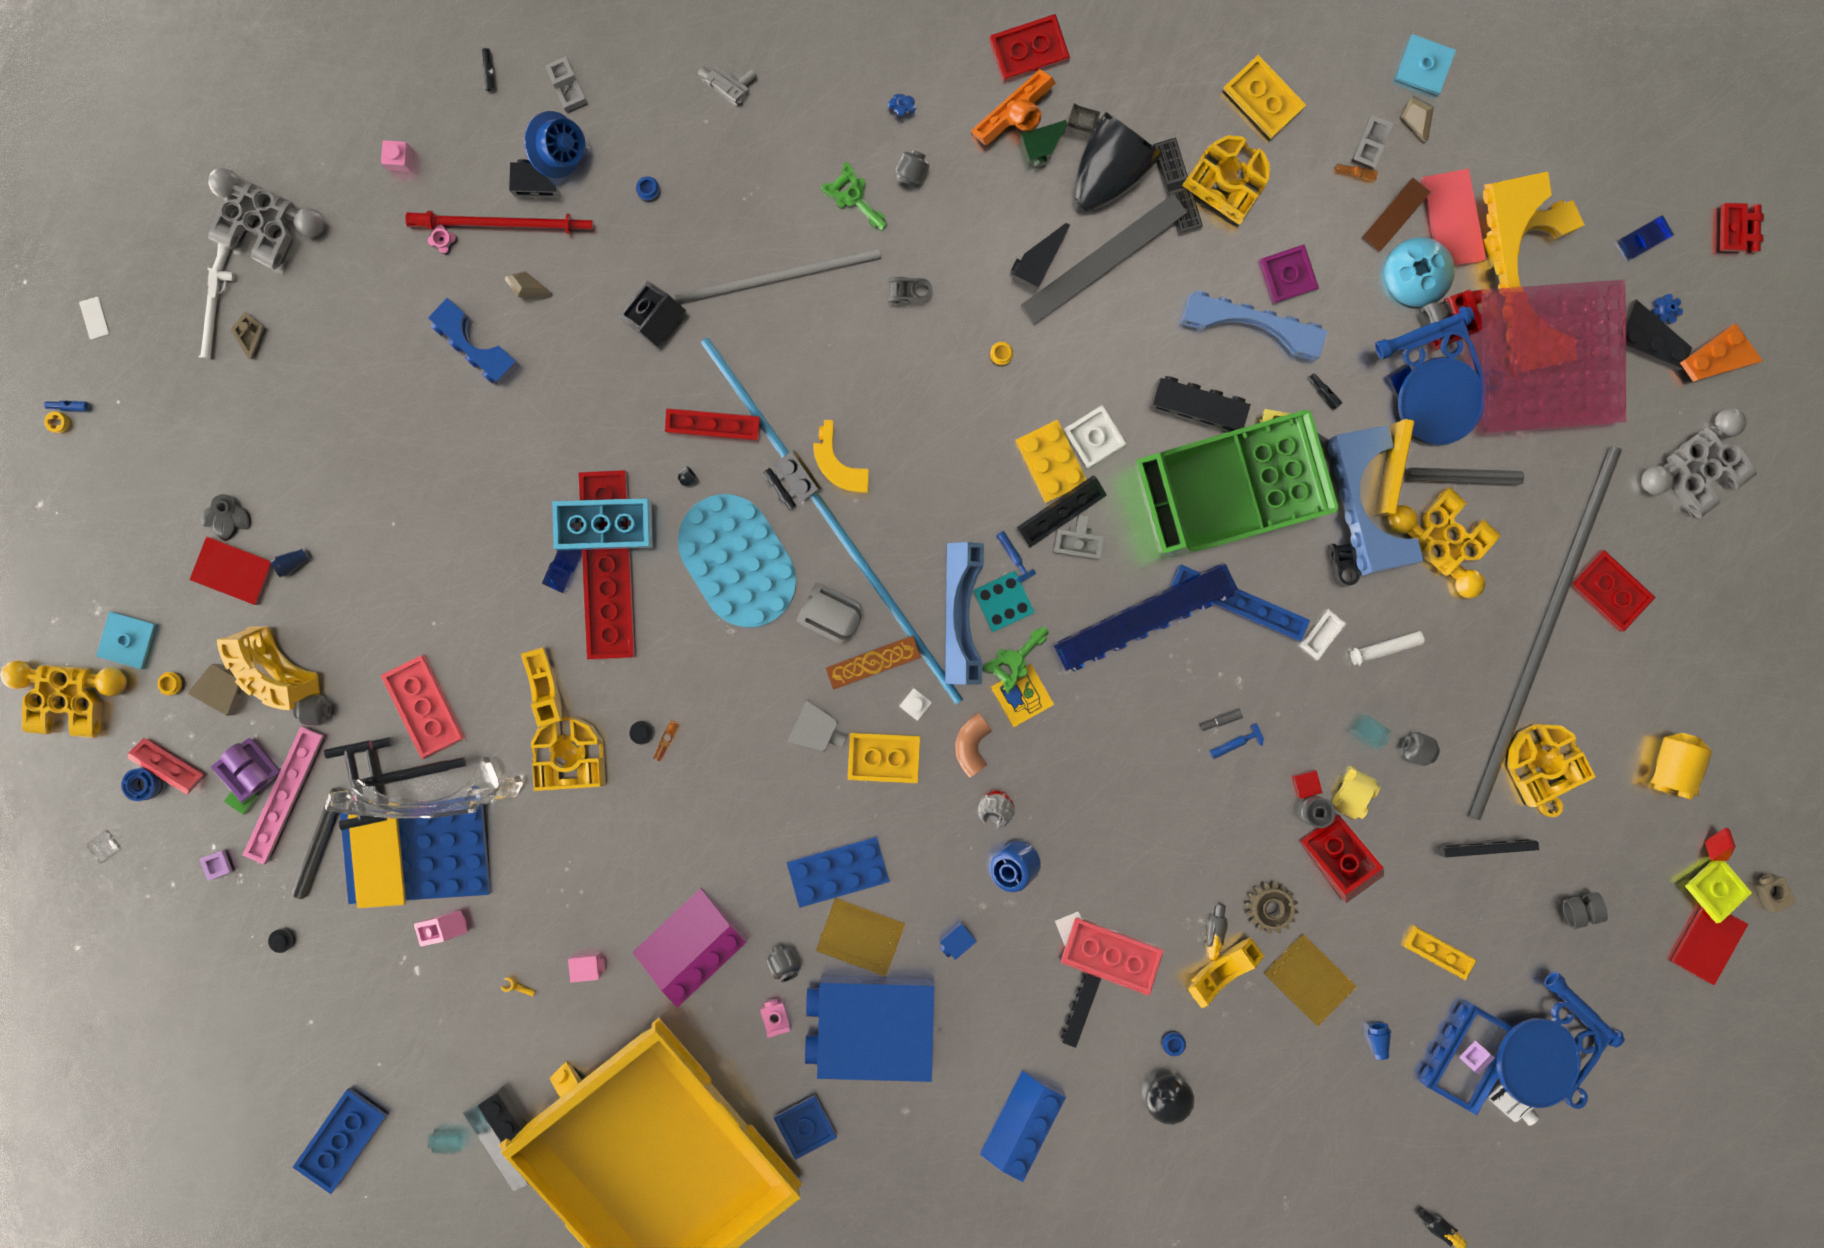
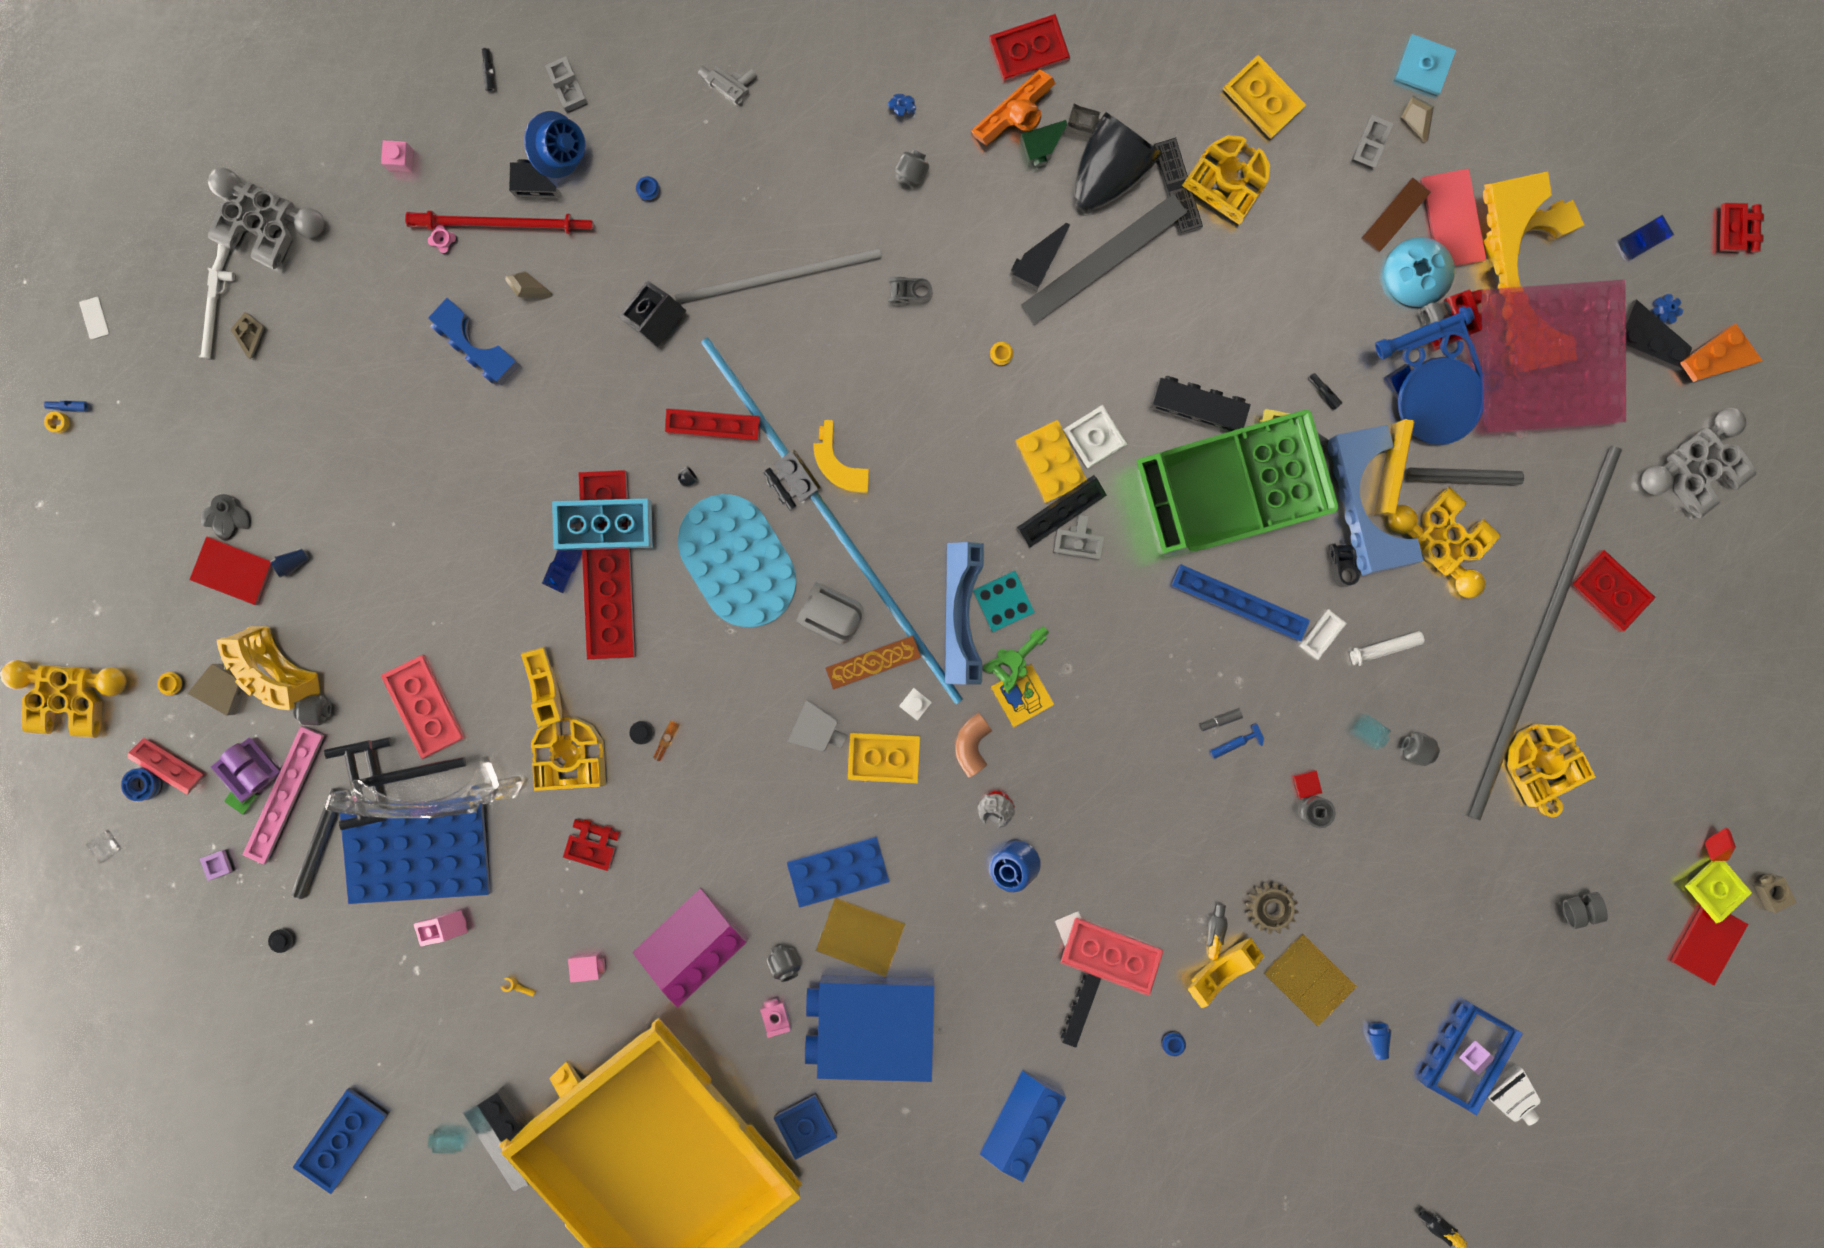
(126, 640): medium azure plate -> none
(377, 864): yellow tile -> none
(588, 851): none -> red plate
(853, 195): bright green piece -> none
(957, 941): blue brick -> none
(1015, 557): blue piece -> none
(1146, 616): clear blue brick -> none
(1170, 1099): black piece -> none
(1289, 274): magenta tile -> none
(1299, 338): medium blue arch -> none
(1343, 859): red slope -> none
(1355, 794): light yellow cylinder -> none
(1356, 171): clear orange pin -> none
(1439, 952): yellow tile -> none
(1488, 848): black tile -> none
(1542, 1059): blue piece -> none
(1681, 765): yellow cylinder -> none

